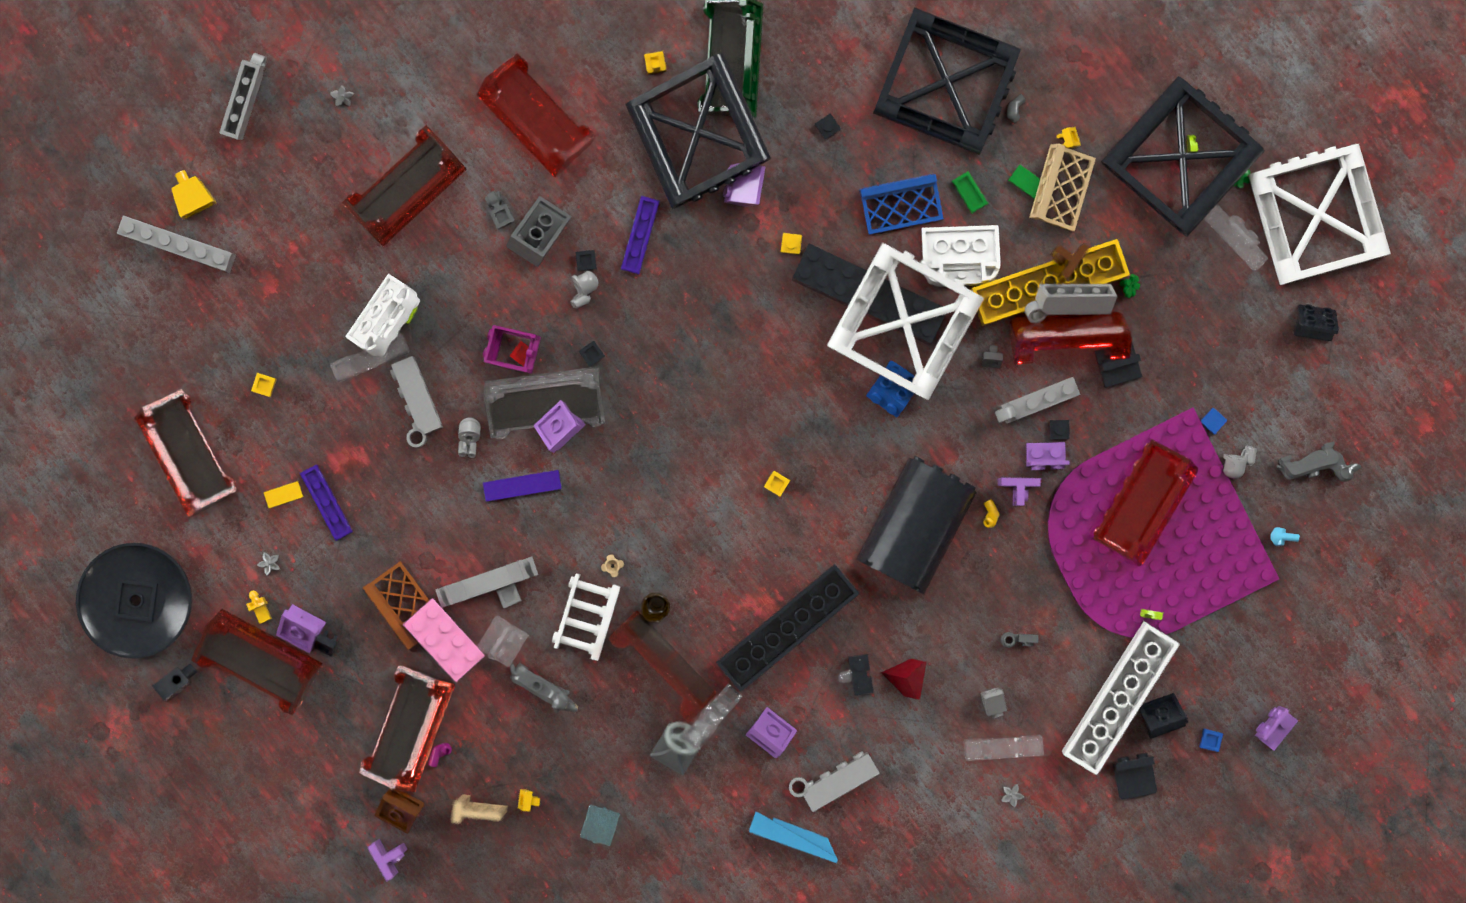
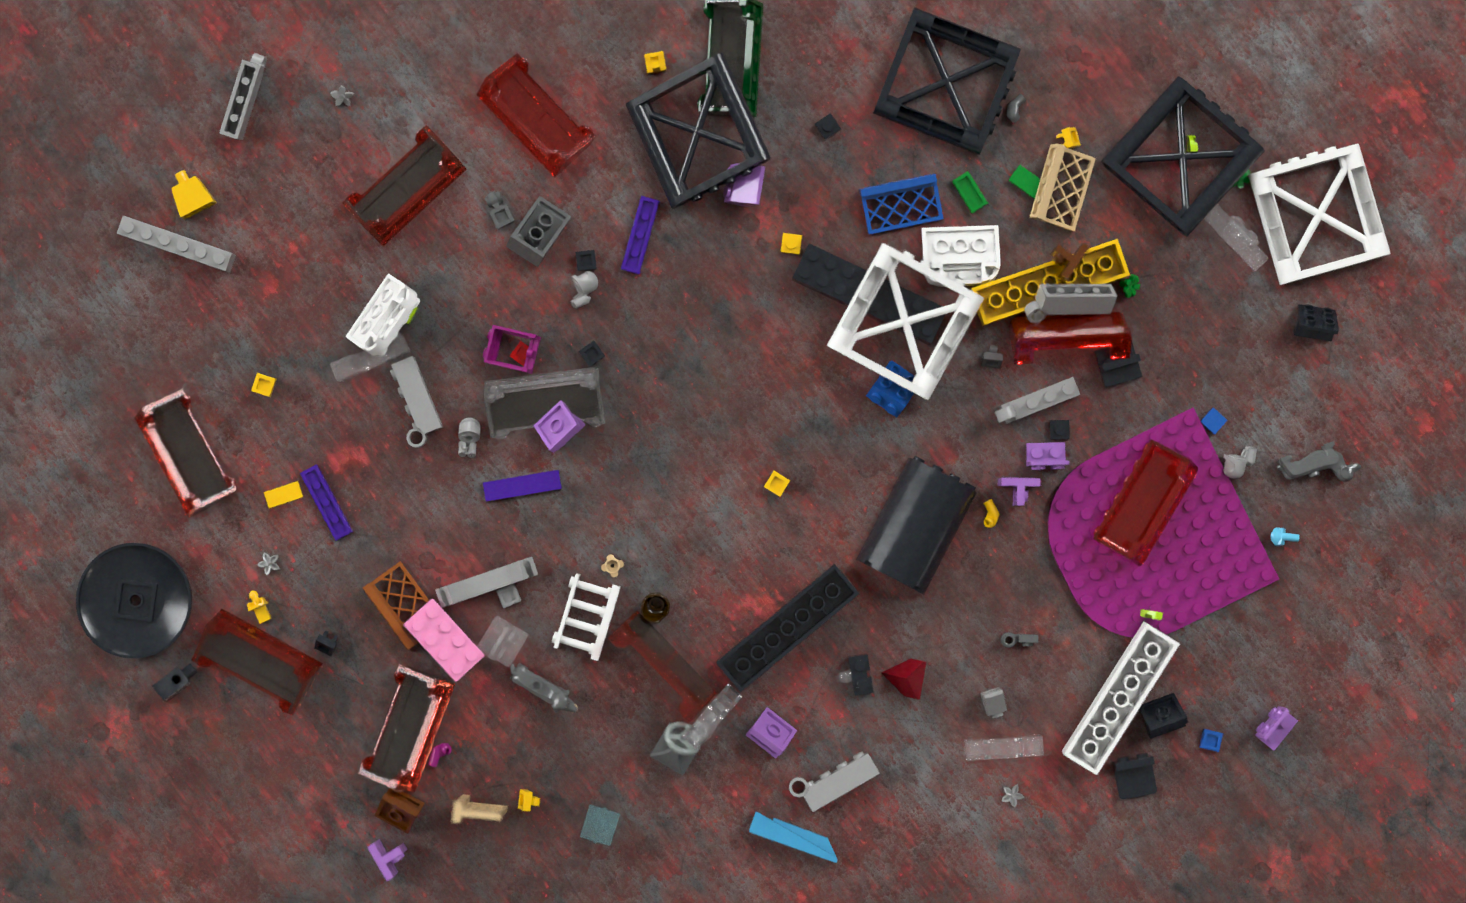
(300, 628): medium lavender bracket -> none

